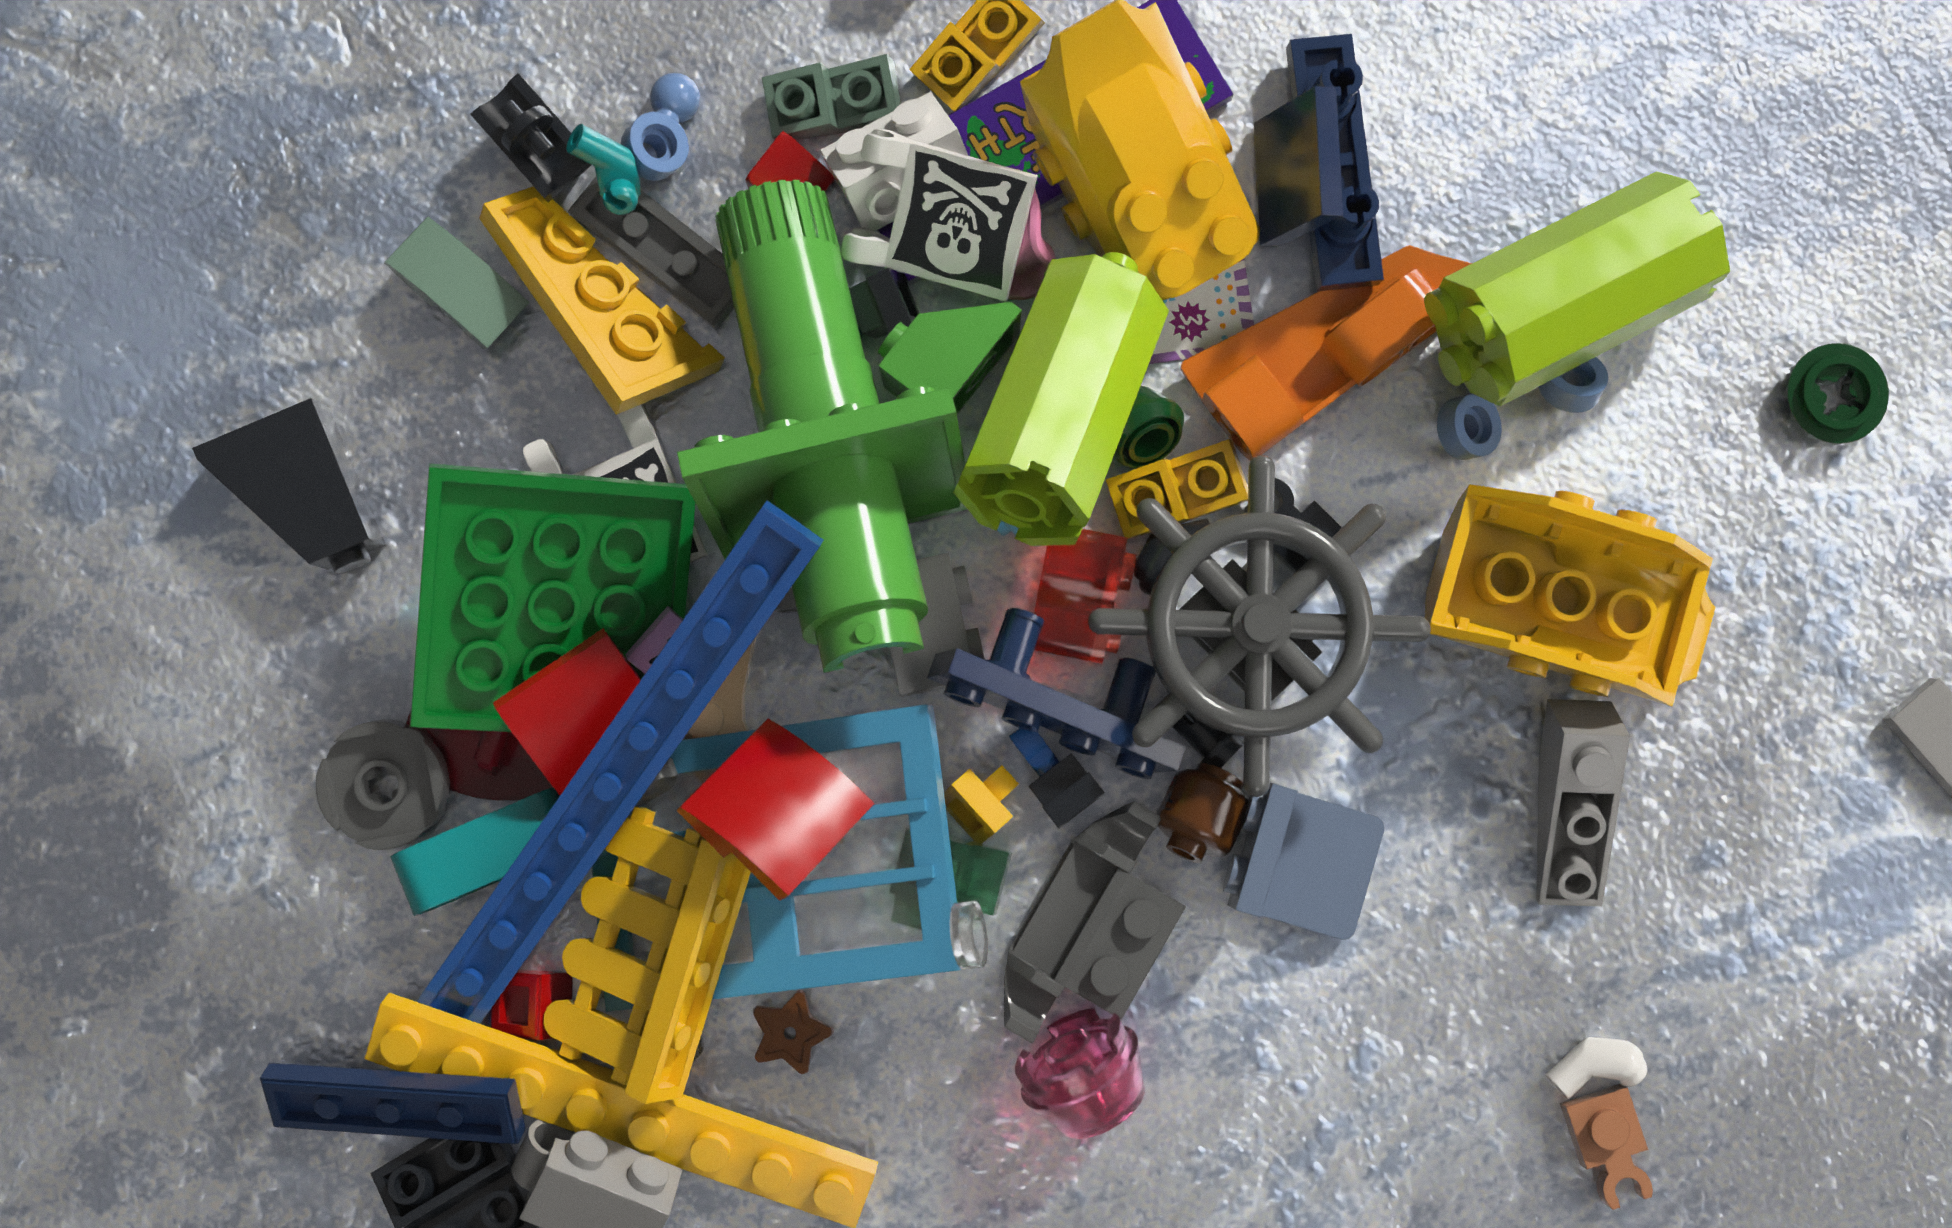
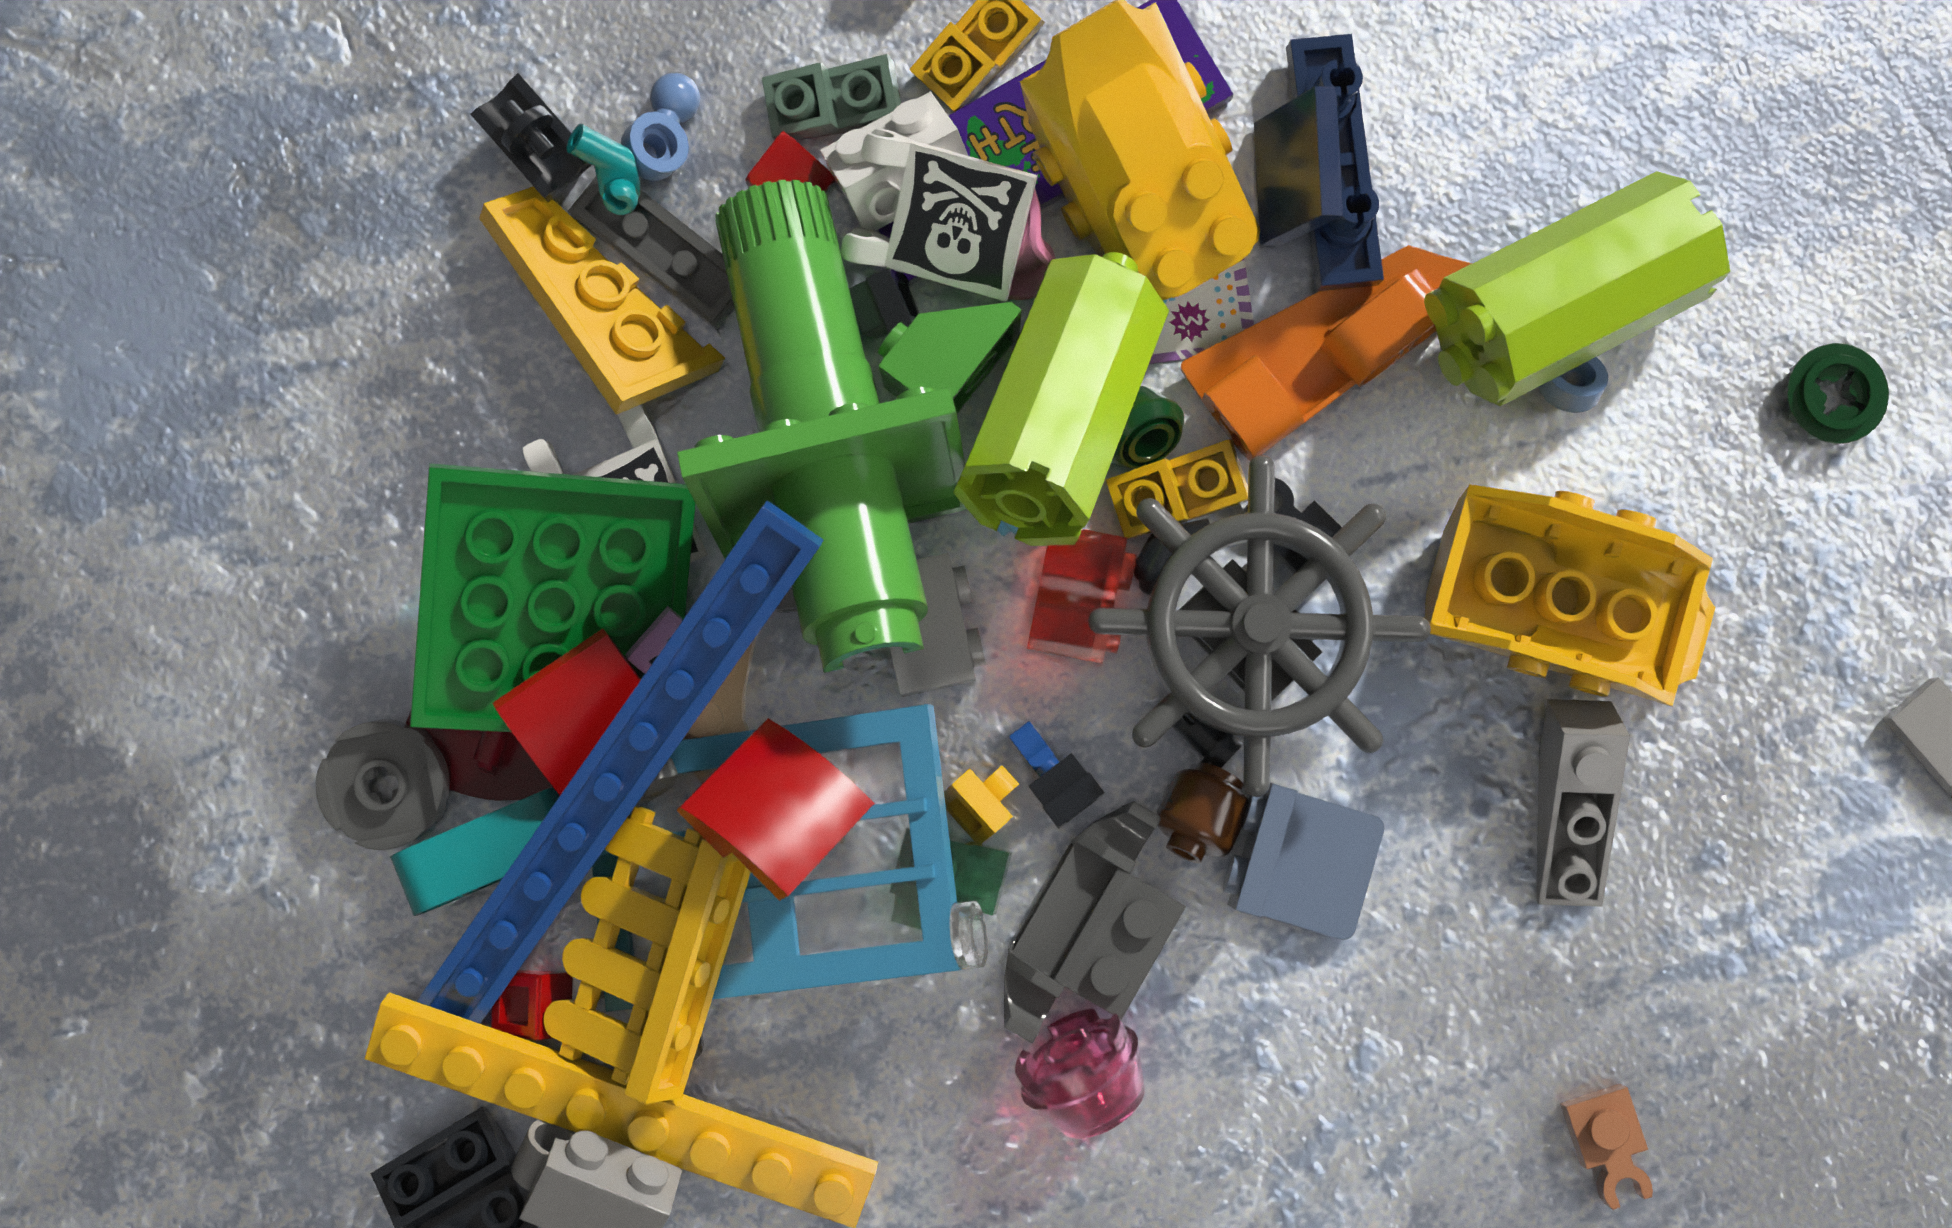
(299, 484): black slope -> none
(393, 1103): dark blue tile -> none
(456, 282): sand green slope -> none
(808, 1030): reddish brown plate -> none
(1029, 704): dark blue plate -> none
(1469, 427): medium blue plate -> none
(1598, 1058): white arm -> none

